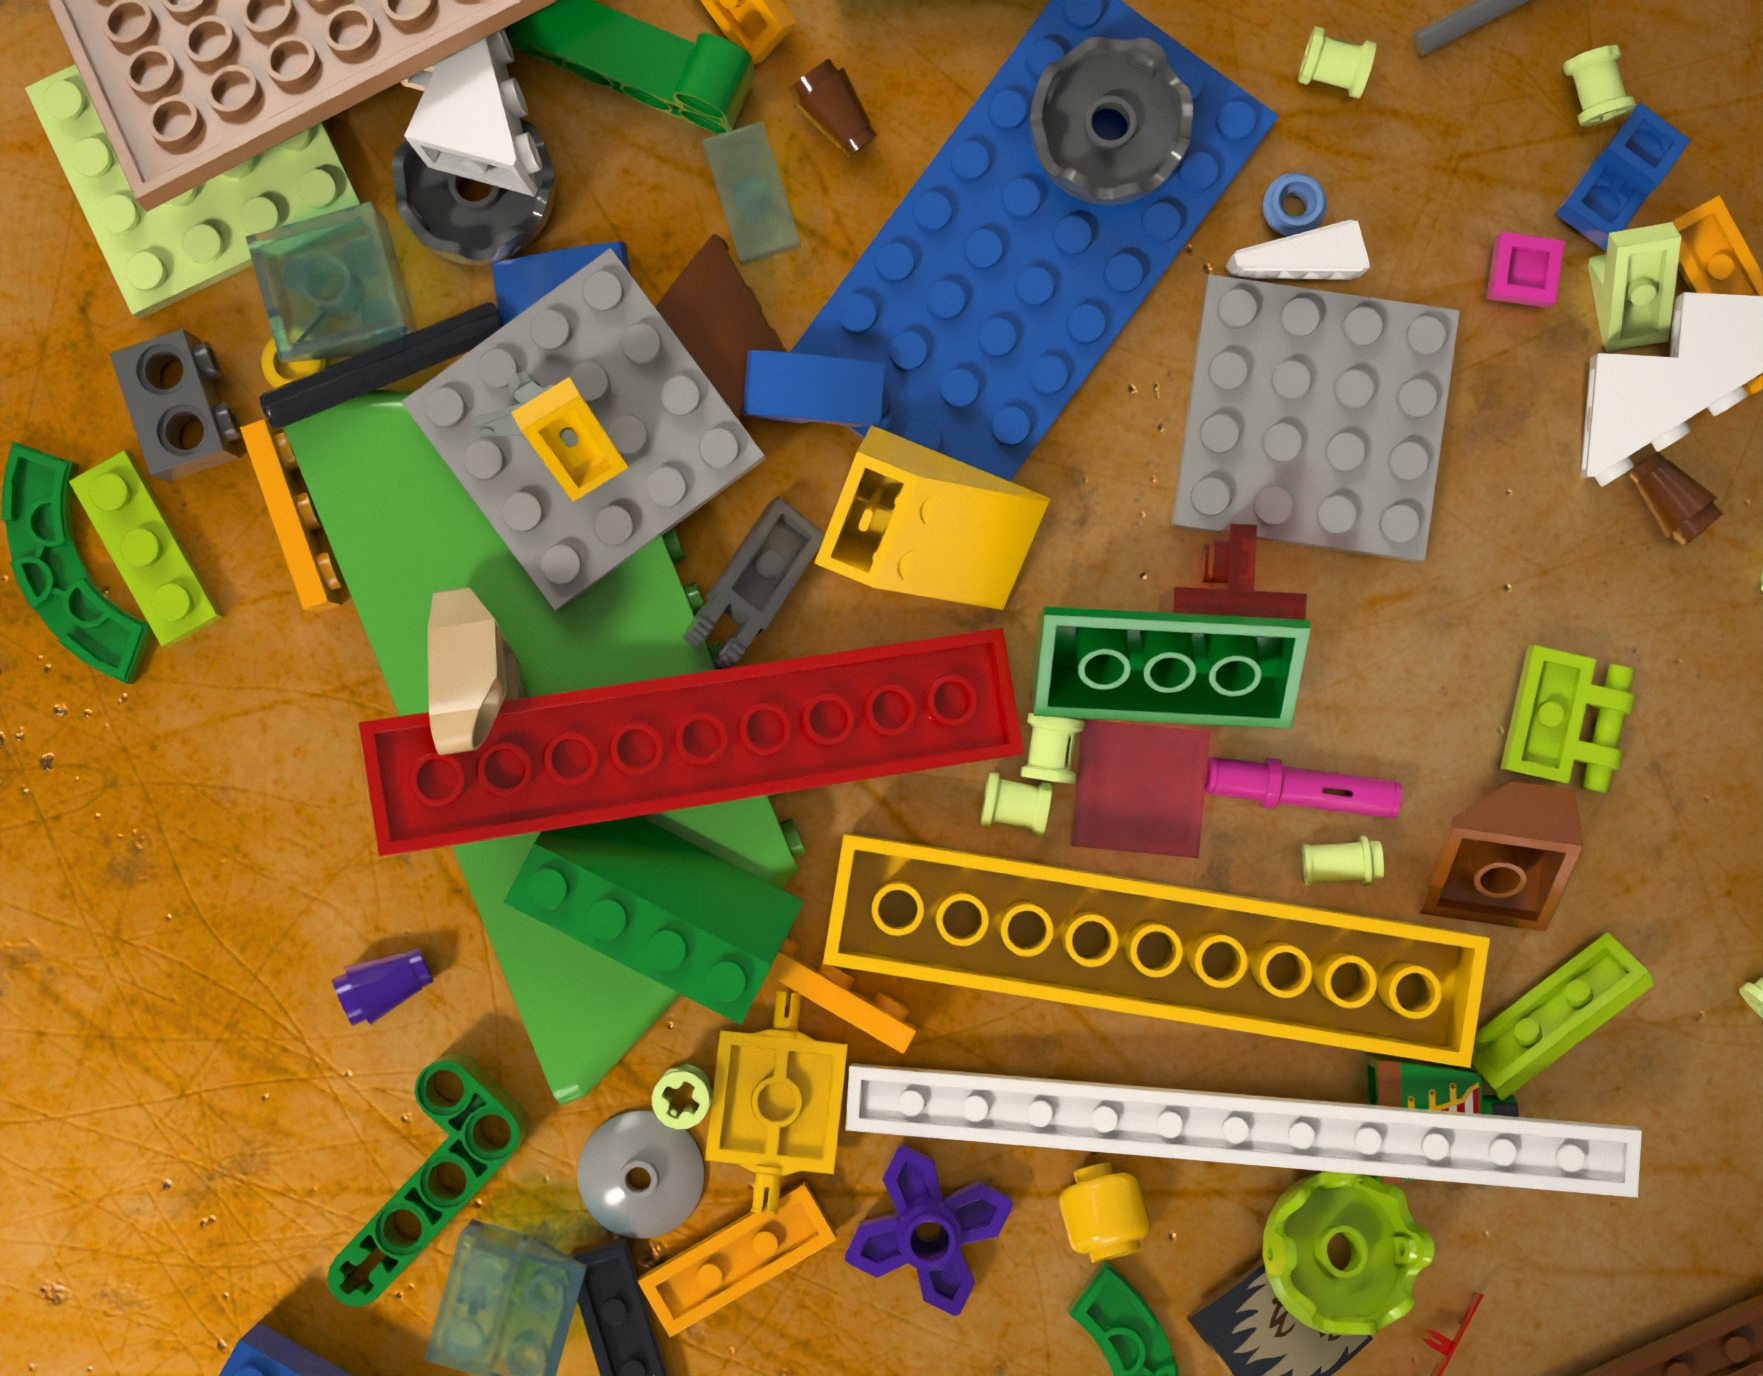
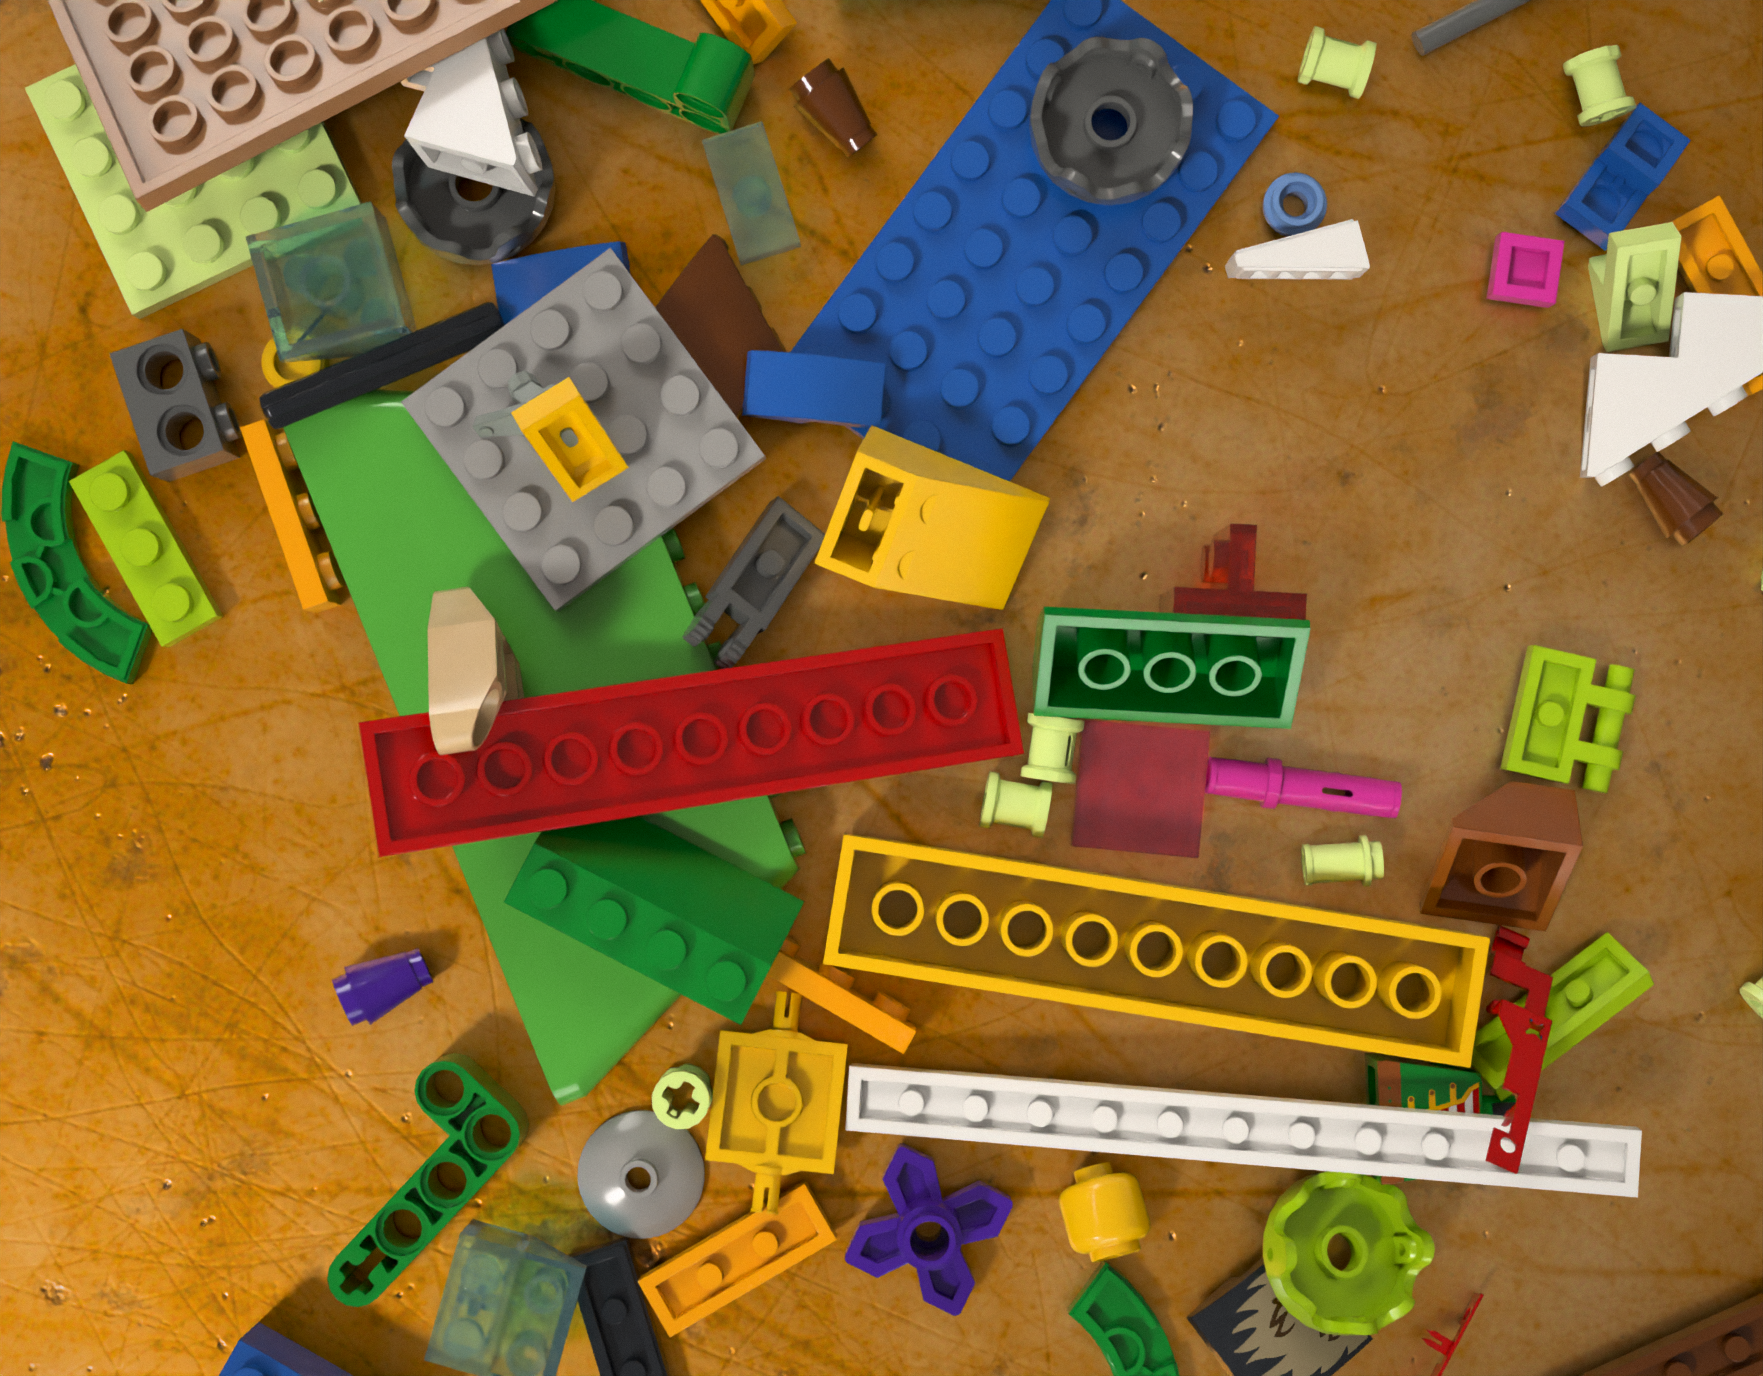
(1315, 417): light grey plate -> none
(1527, 1049): none -> red piece

